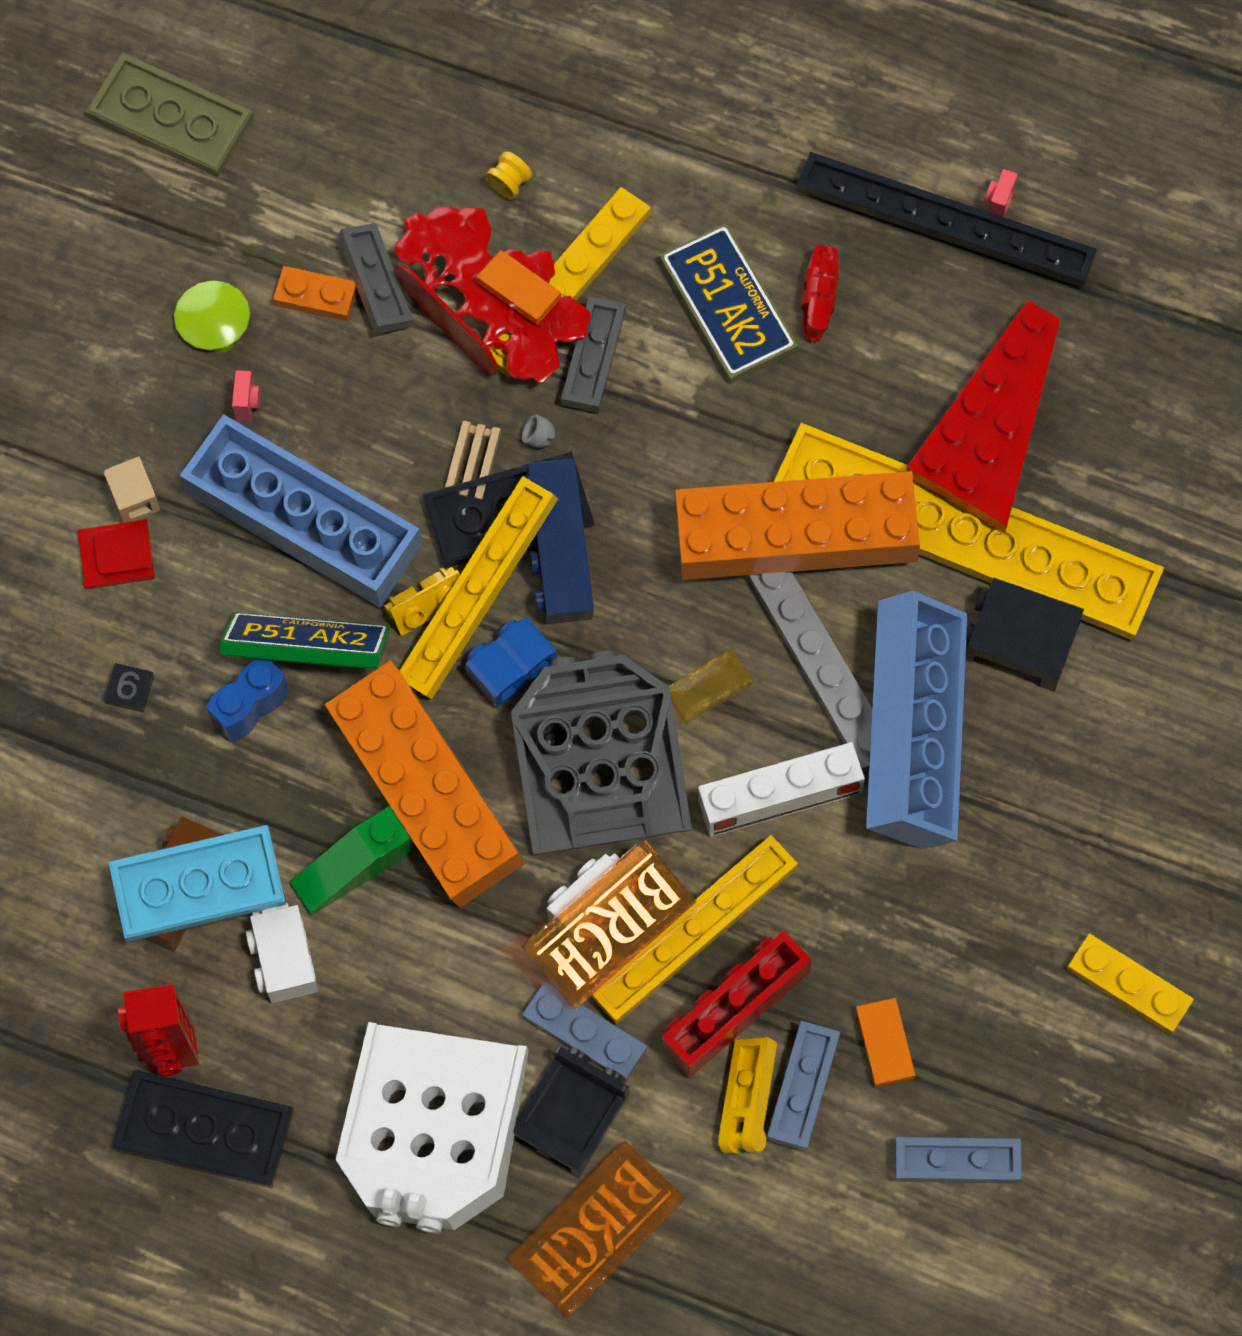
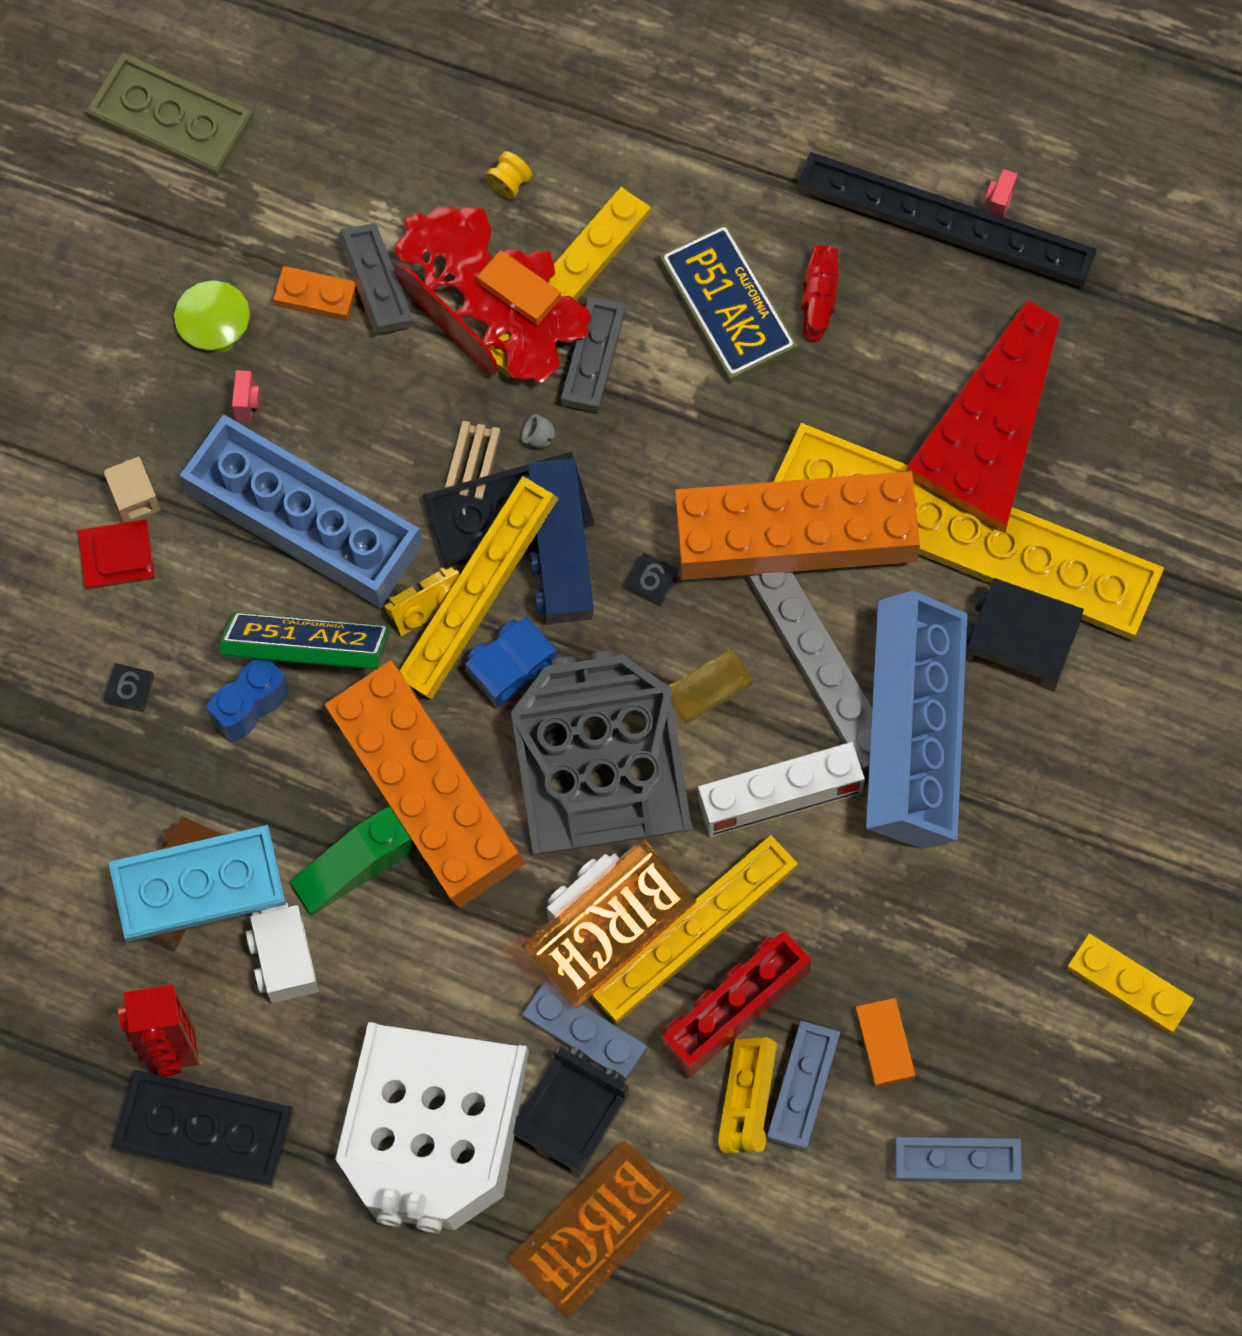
(652, 579): none -> black tile

